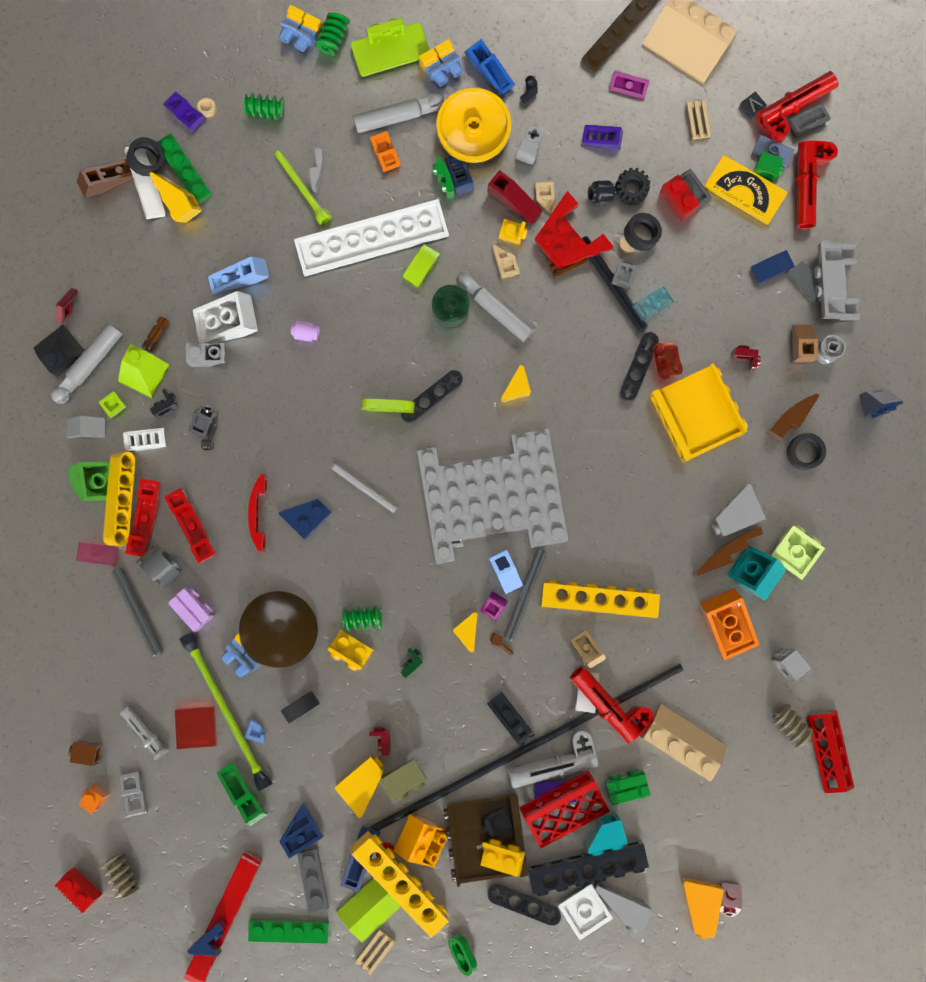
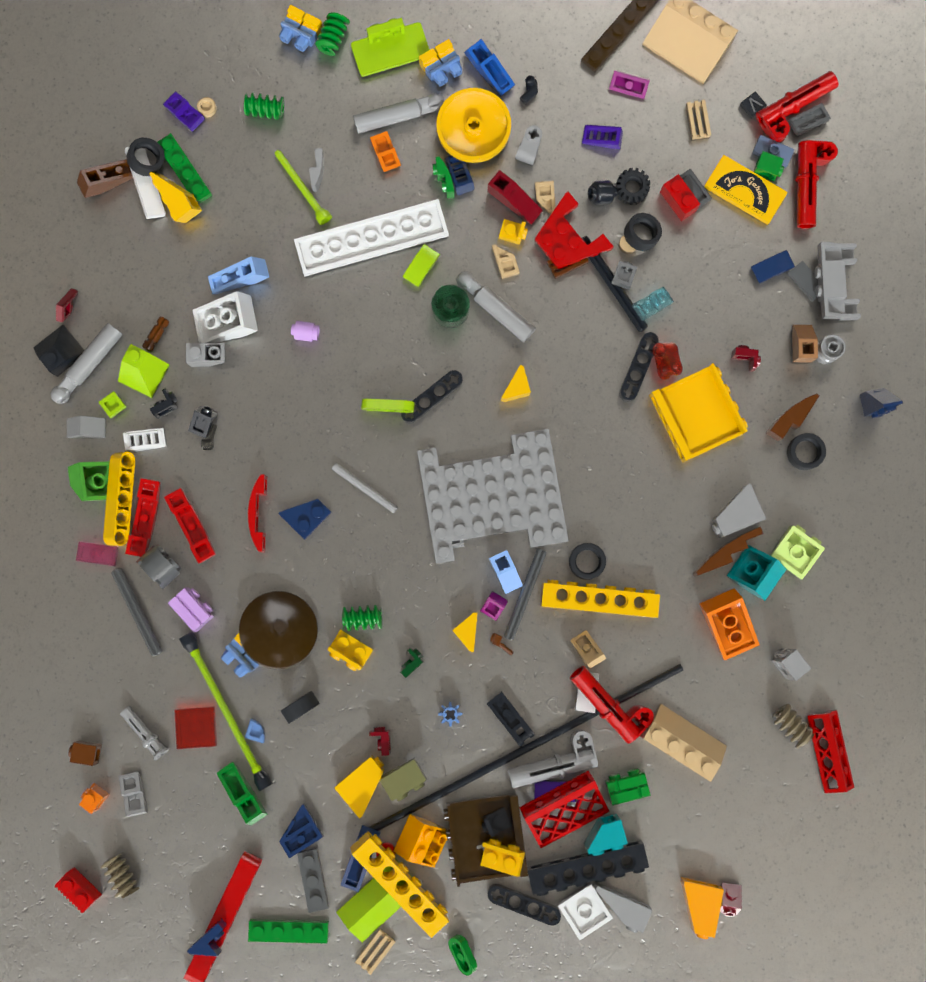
(450, 719): none -> medium blue gear
(600, 554): none -> black tyre

